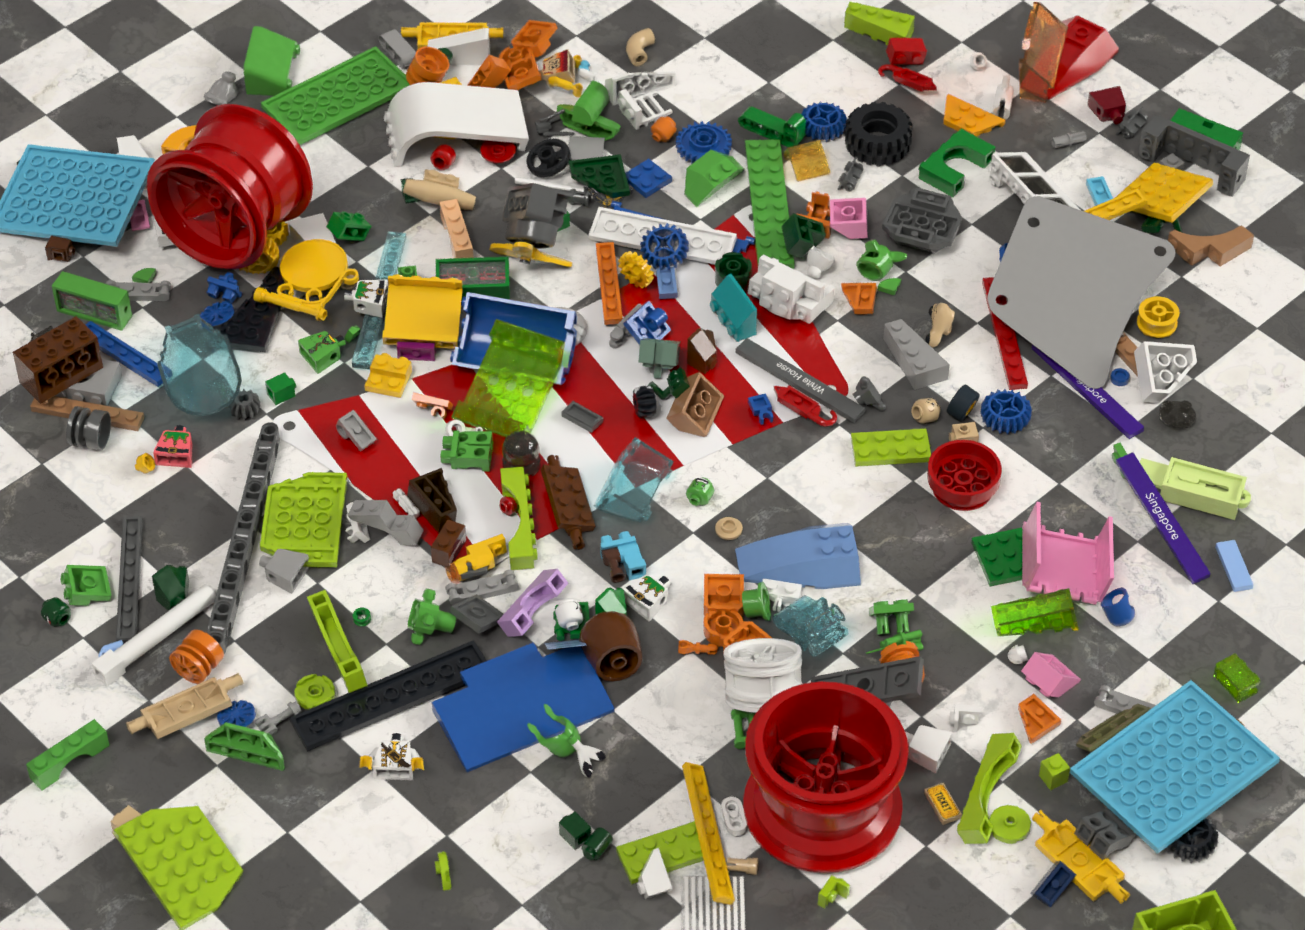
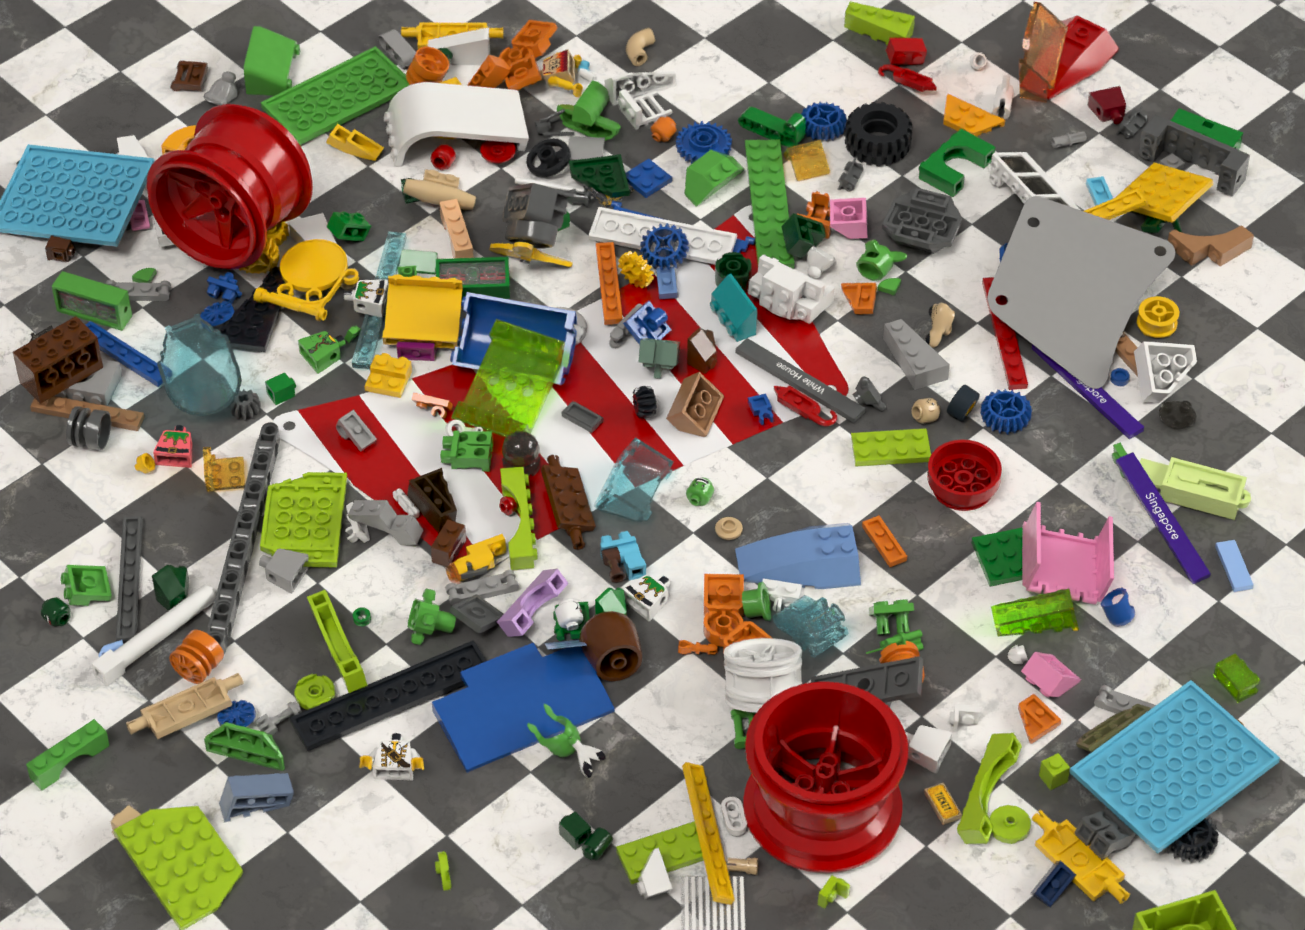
(194, 77): none -> reddish brown plate
(223, 472): none -> clear yellow bracket
(255, 793): none -> sand blue wedge
(354, 143): none -> yellow slope
(423, 260): none -> slope
(677, 384): dark green plate -> none
(884, 541): none -> orange plate
(964, 431): tan brick -> none

